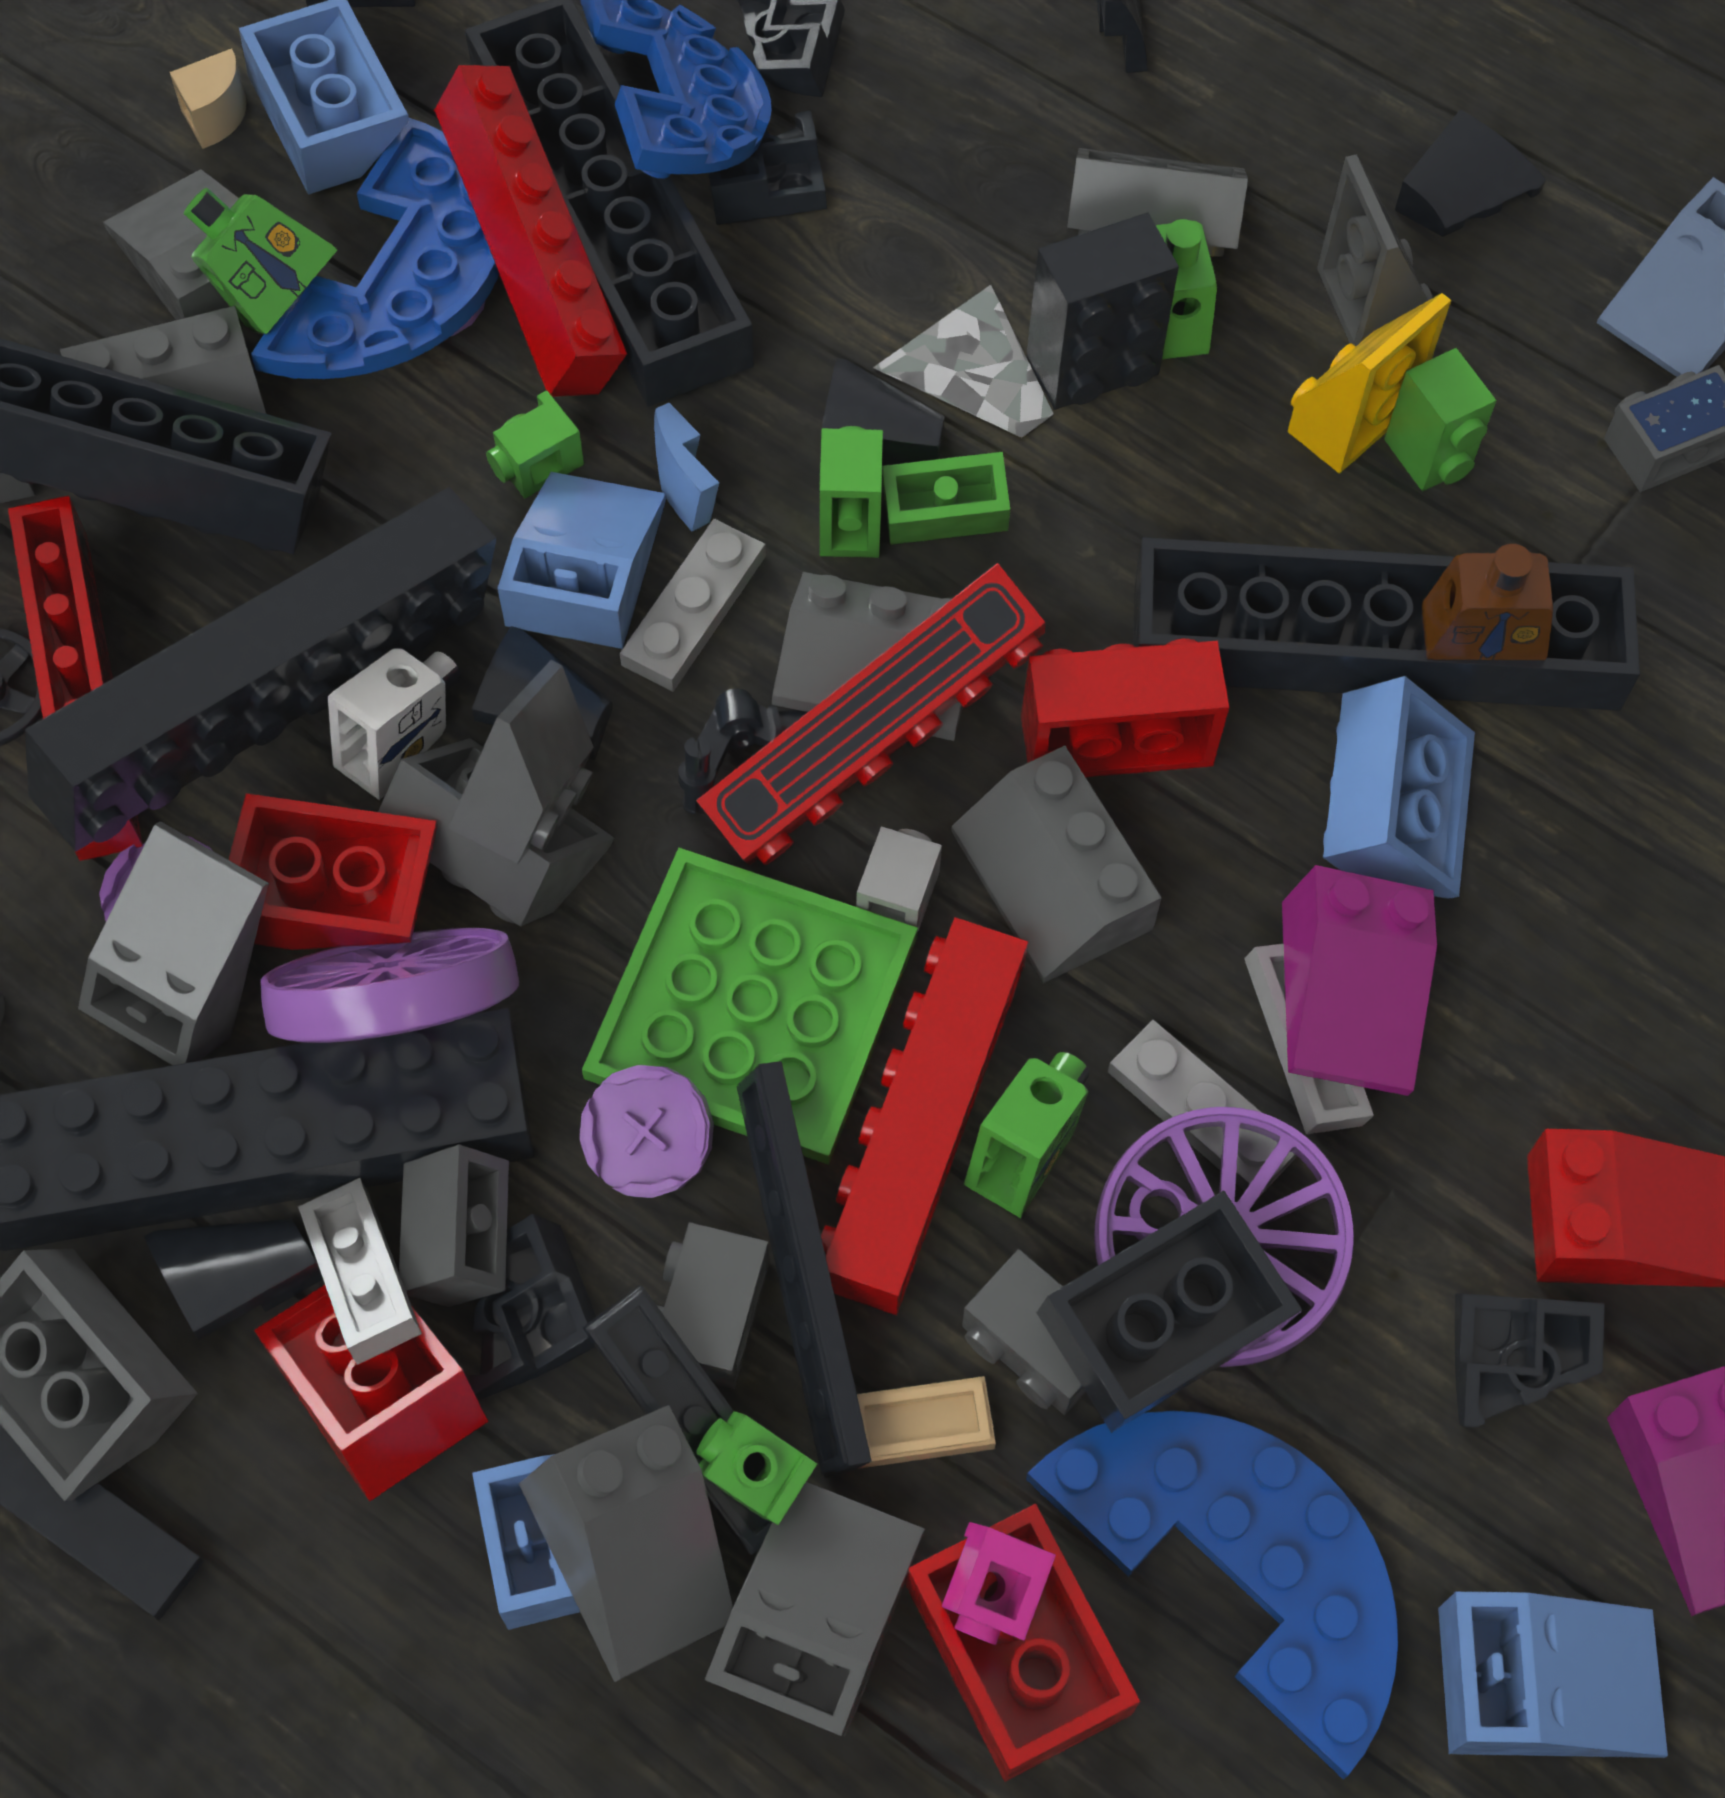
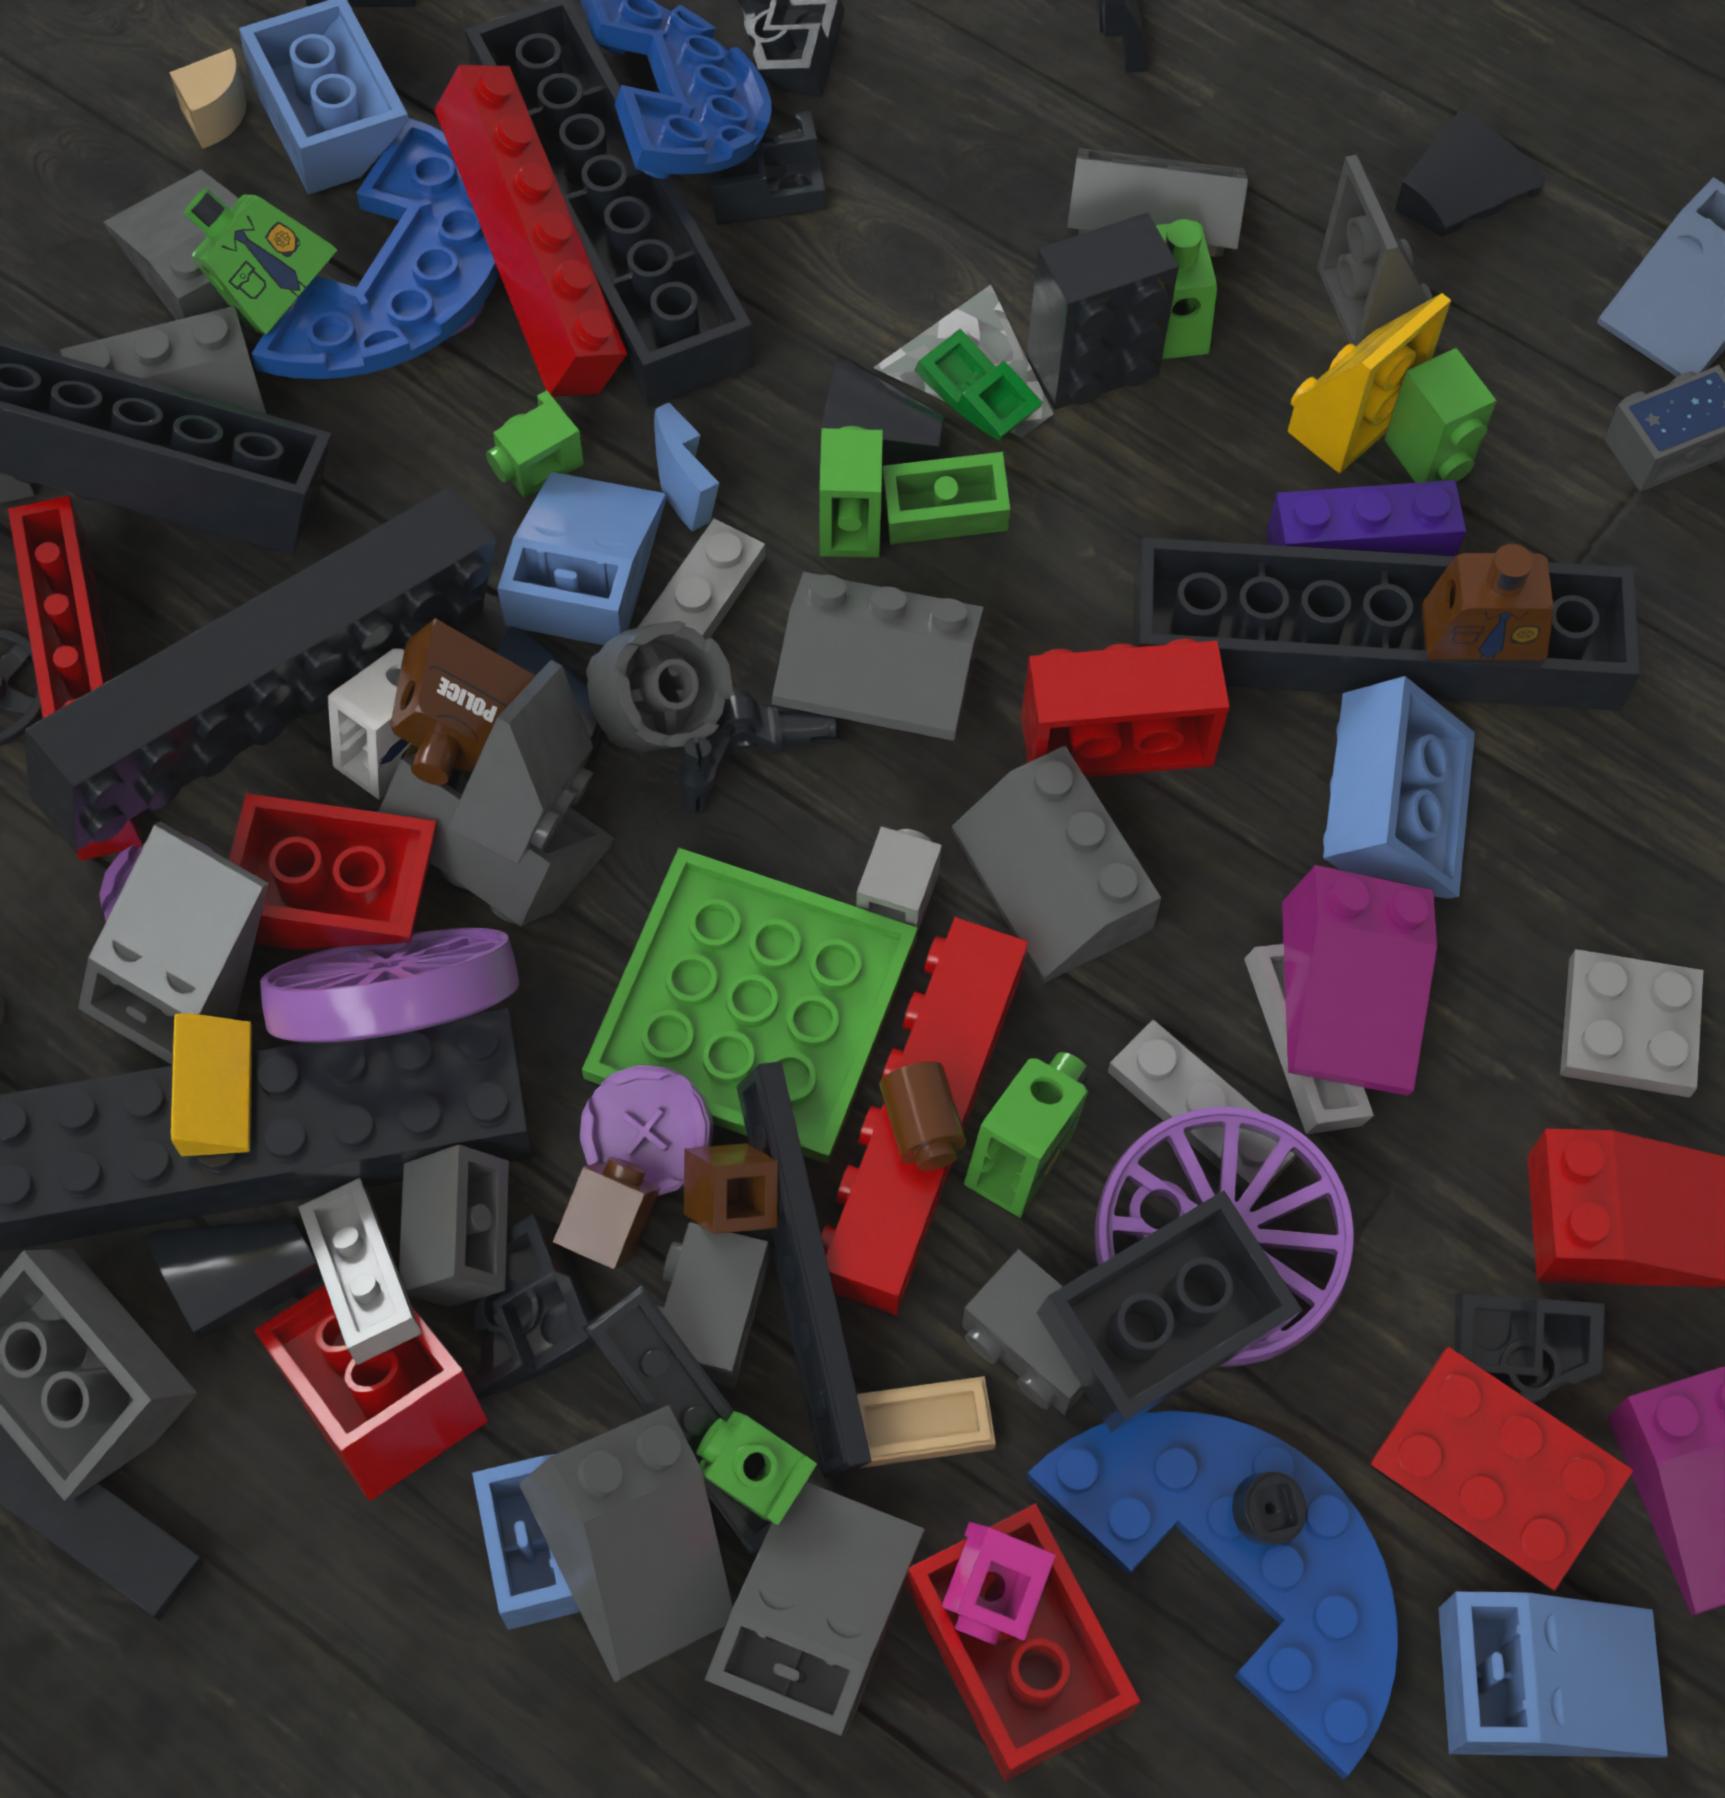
(211, 1085): none -> yellow slope
(450, 699): none -> reddish brown torso
(607, 1212): none -> brick
(627, 693): none -> dark grey brick
(730, 1188): none -> reddish brown brick
(873, 716): brick -> none
(923, 1115): none -> reddish brown brick
(976, 388): none -> green slope
(1269, 1508): none -> black tile
(1378, 518): none -> dark purple brick
(1501, 1467): none -> red brick
(1632, 1023): none -> light grey plate

